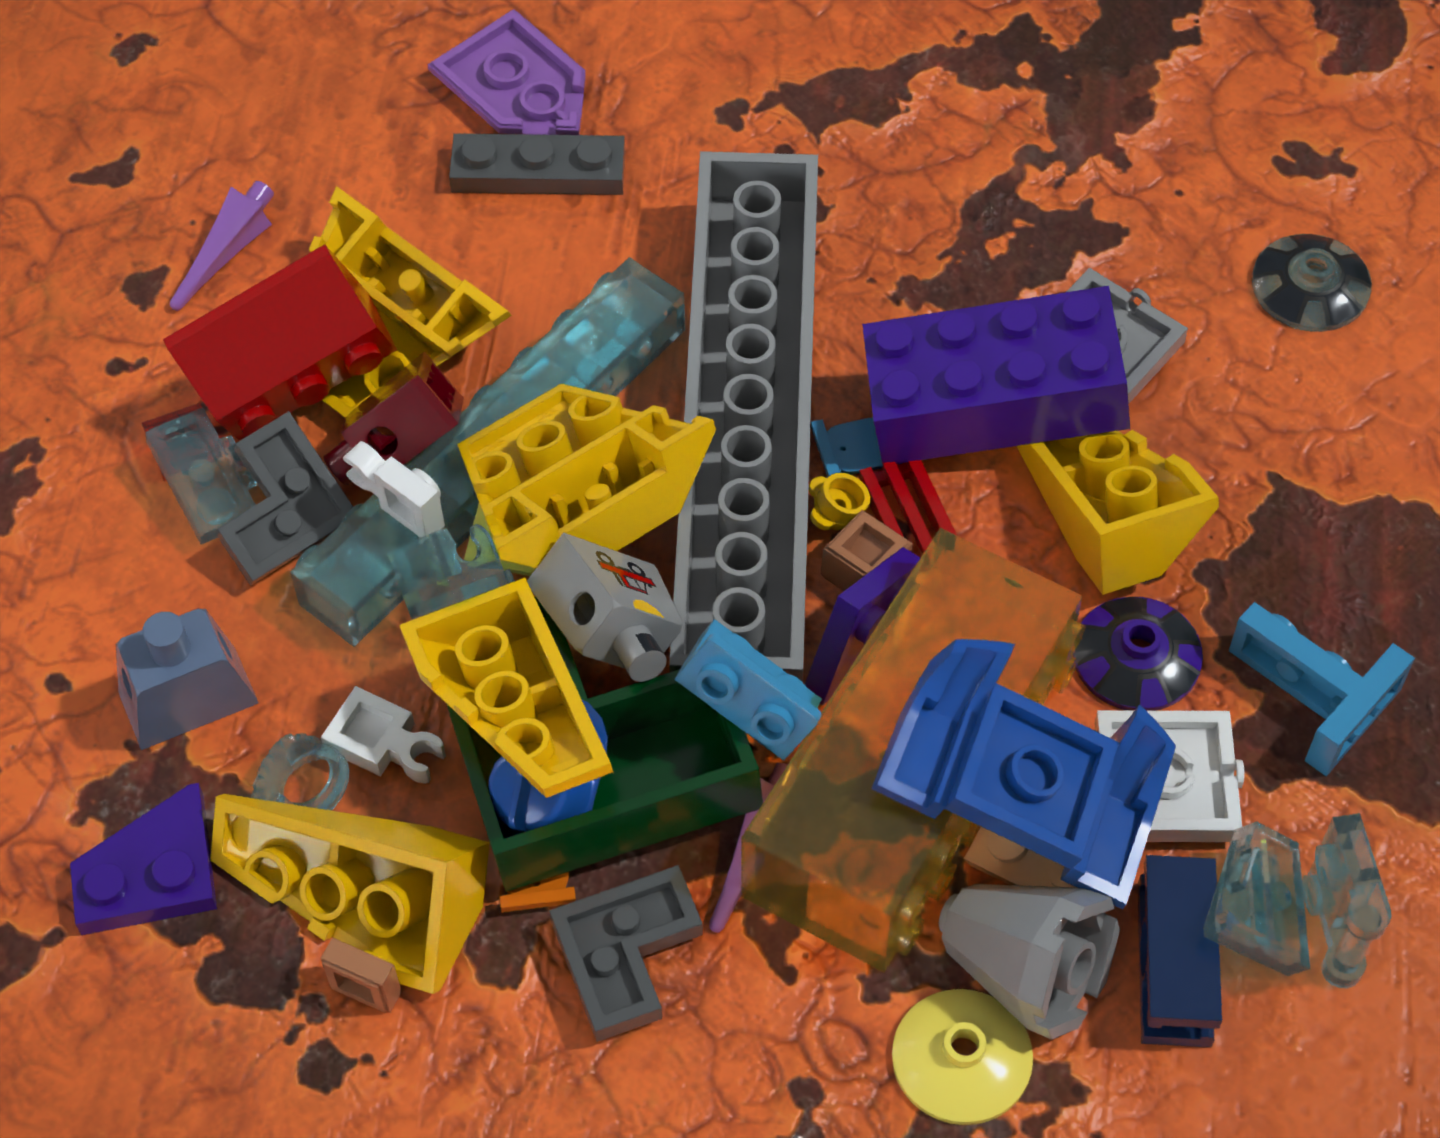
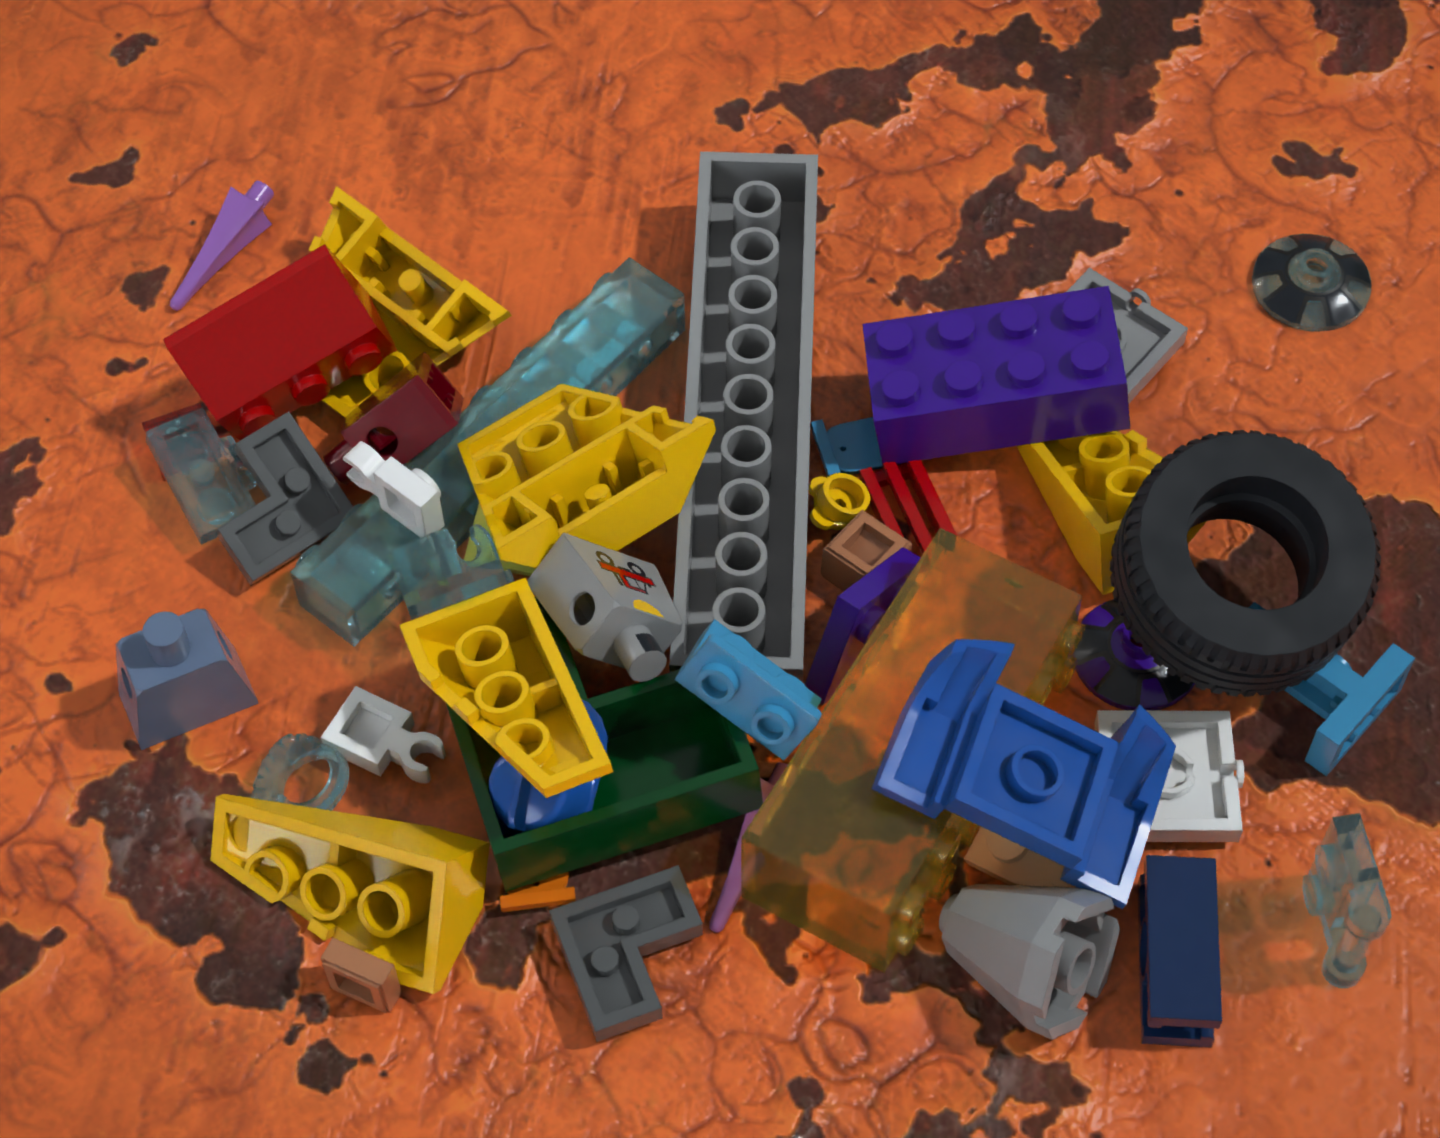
(147, 869): dark purple wing -> none
(515, 79): medium lavender tile -> none
(537, 164): dark grey plate -> none
(955, 1085): light yellow dish -> none
(1261, 901): clear light blue wing -> none
(1292, 499): none -> black tyre

